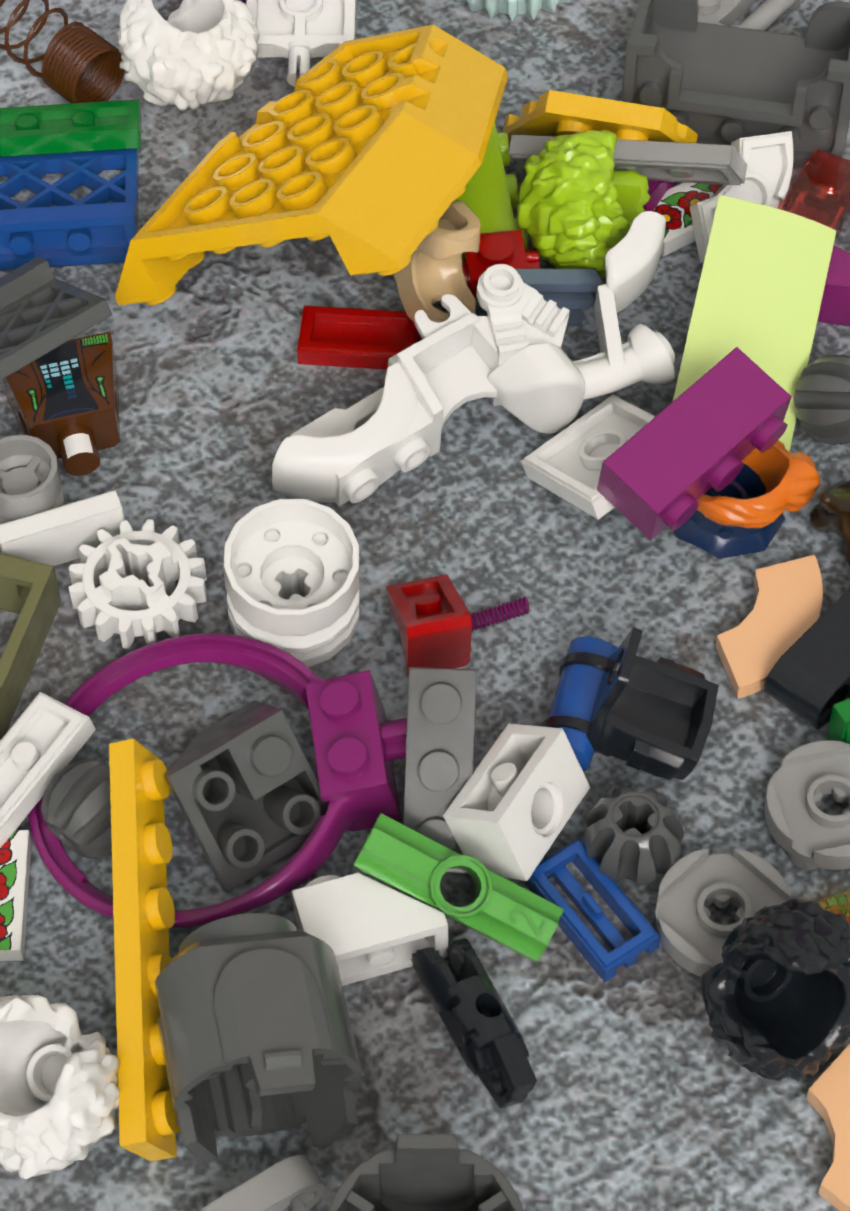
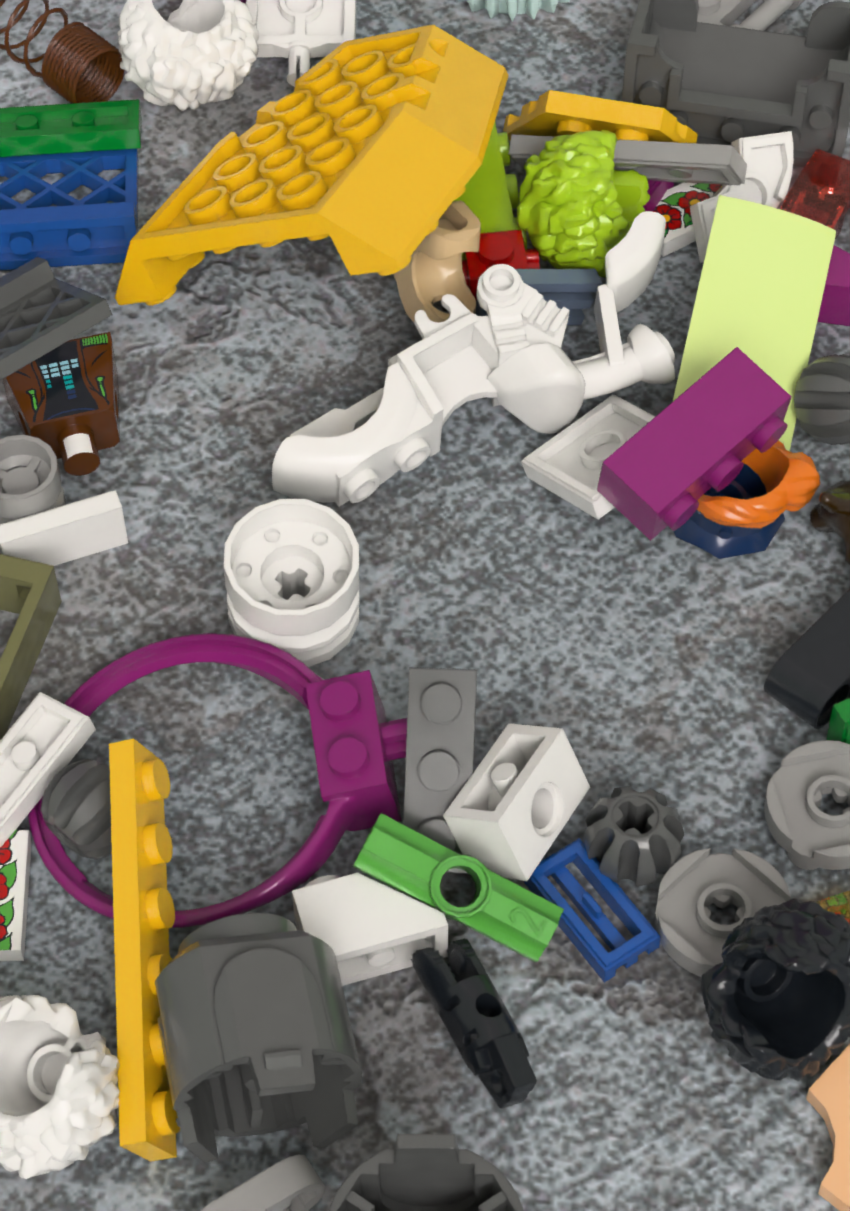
(138, 583): white gear -> none
(247, 792): dark grey slope -> none
(353, 336): red tile -> none
(431, 623): red slope -> none
(504, 609): magenta leg -> none
(632, 707): black piece -> none
(785, 608): light nougat tile -> none

